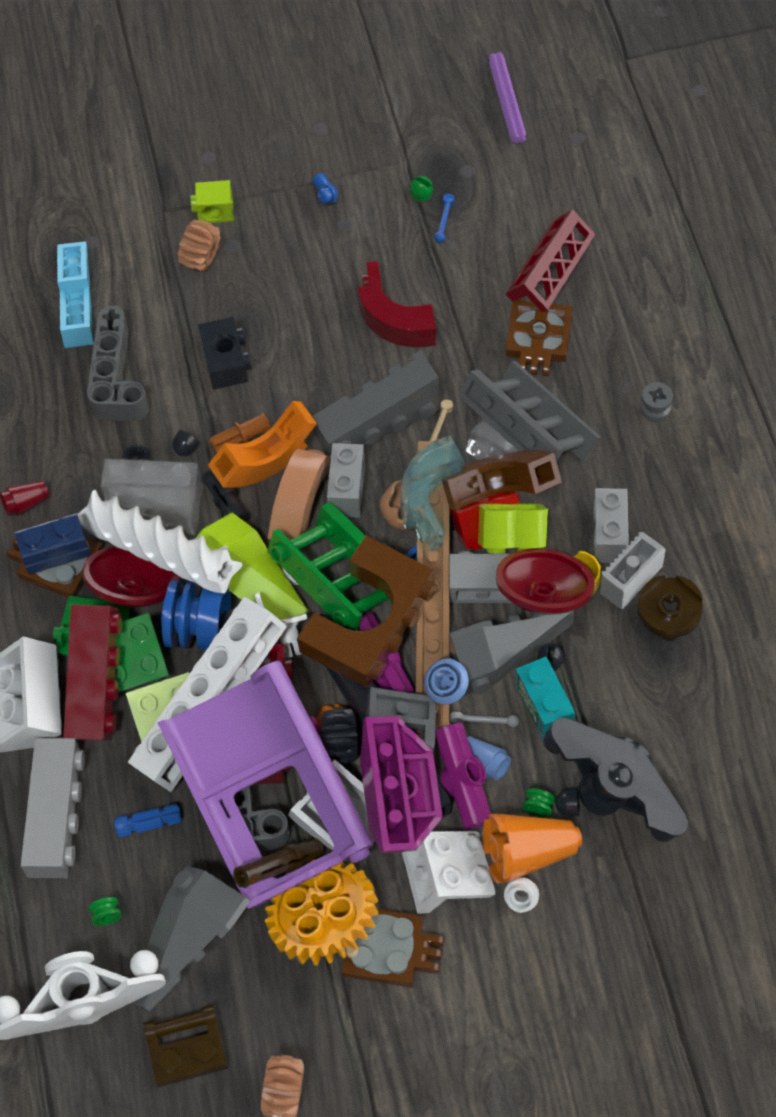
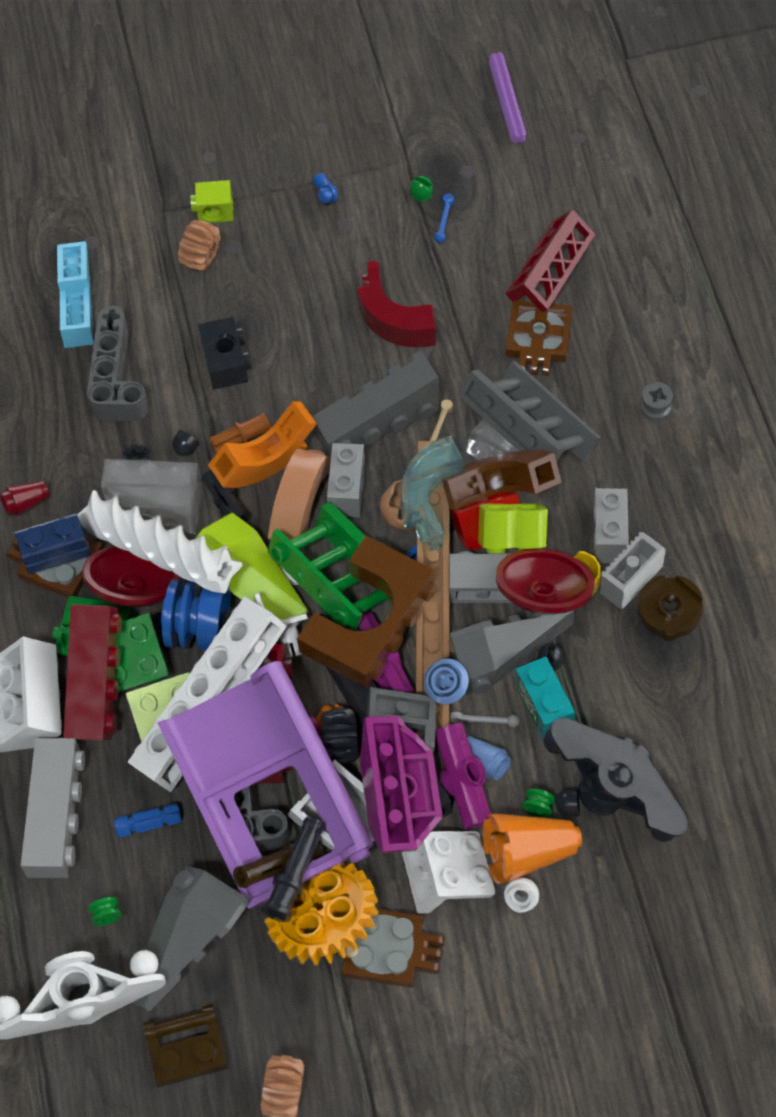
(288, 883): none -> black pin

